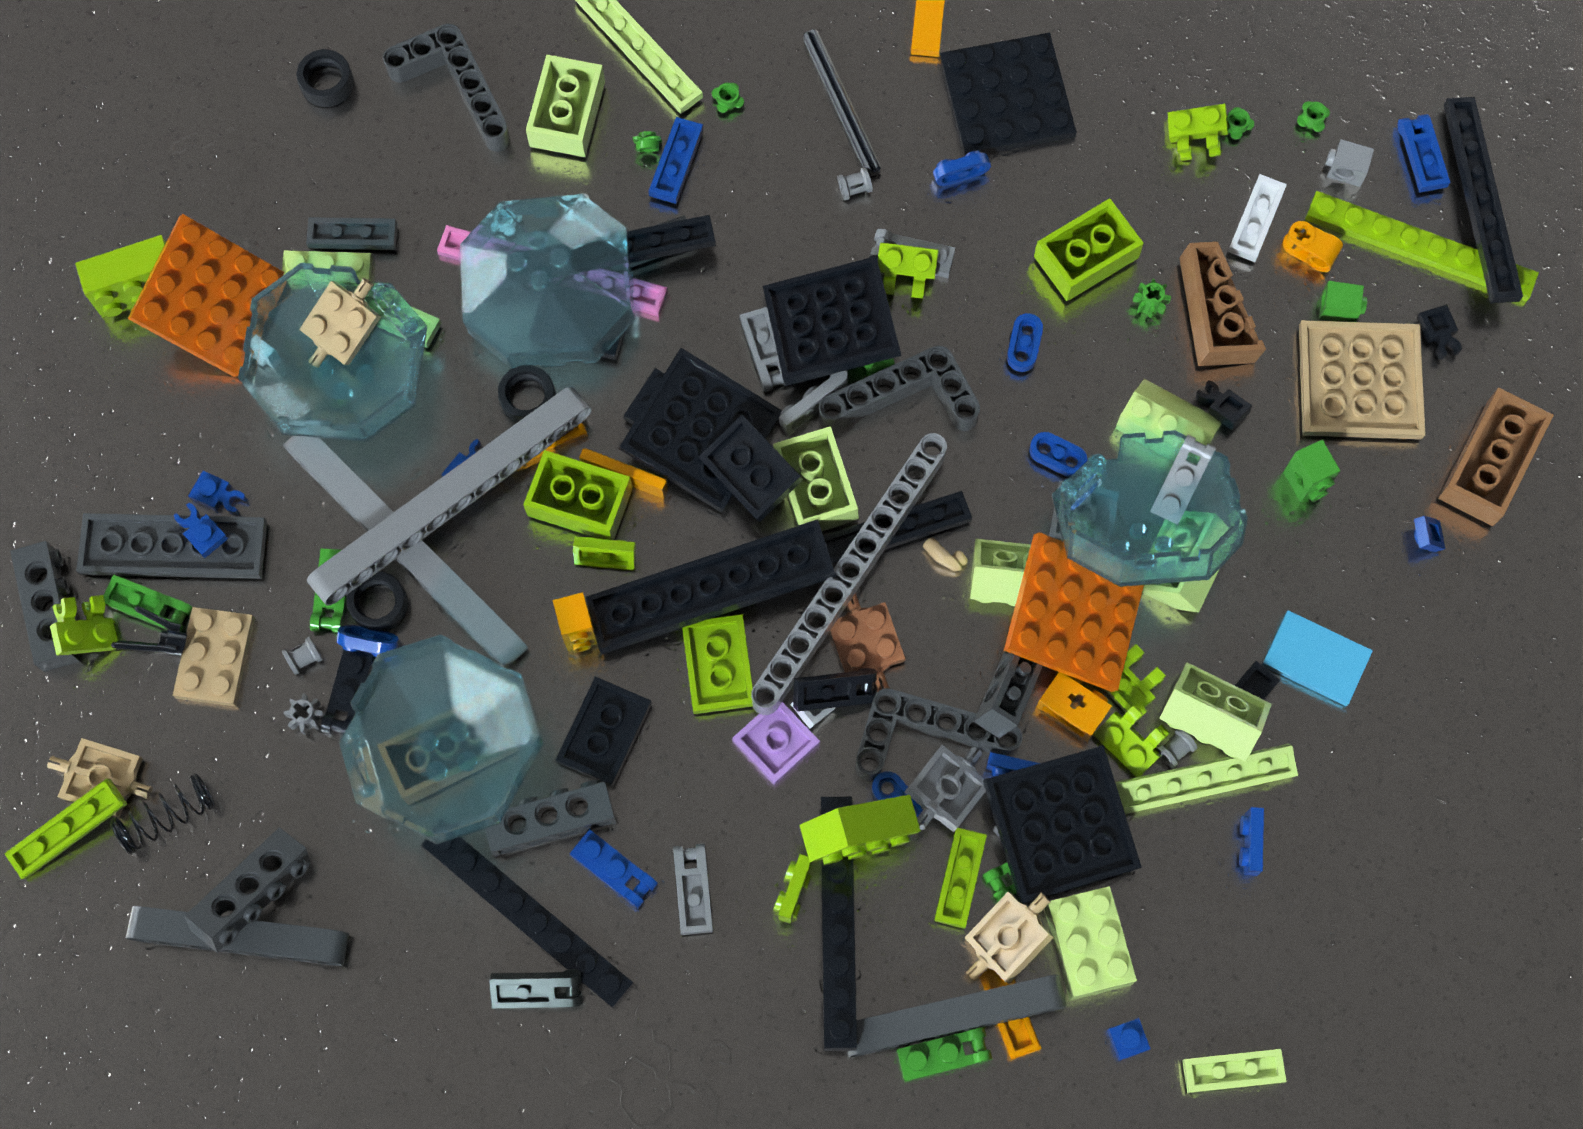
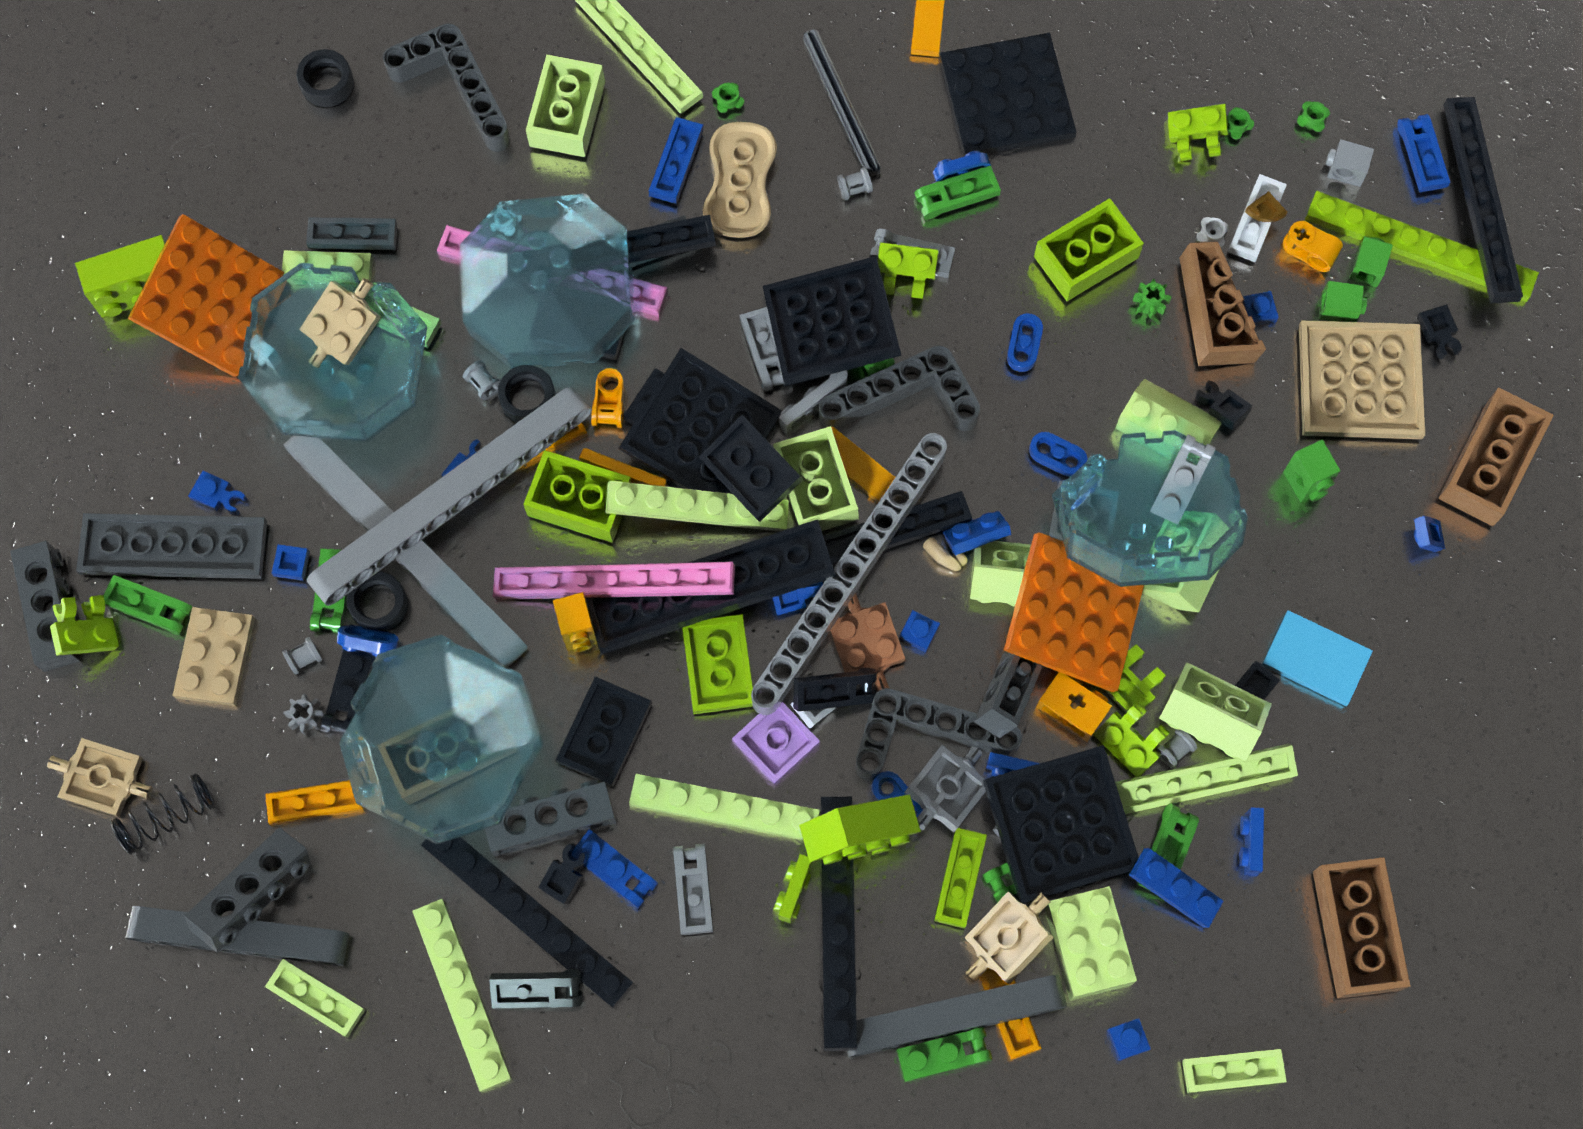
(65, 828): lime tile -> none
(169, 641): black plant -> none
(202, 532): blue plate -> none
(290, 562): none -> blue plate
(311, 803): none -> light orange tile
(315, 998): none -> yellowish green plate
(462, 995): none -> yellowish green plate
(481, 380): none -> light grey bush
(562, 877): none -> black plate
(604, 553): lime plate -> none
(608, 404): none -> light orange piece
(614, 580): none -> bright pink tile
(647, 142): bright green plate -> none
(689, 506): none -> yellowish green plate
(720, 806): none -> yellowish green plate
(738, 195): none -> tan plate
(795, 599): none -> blue plate
(863, 469): none -> light orange tile
(919, 631): none -> blue plate
(958, 192): none -> bright green plate
(976, 532): none -> blue plate
(1170, 843): none -> bright green plate
(1176, 888): none -> blue plate
(1212, 224): none -> white plate
(1261, 308): none -> blue plate
(1266, 209): none -> pearl gold tile
(1361, 928): none -> medium nougat brick
(1370, 261): none -> bright green brick

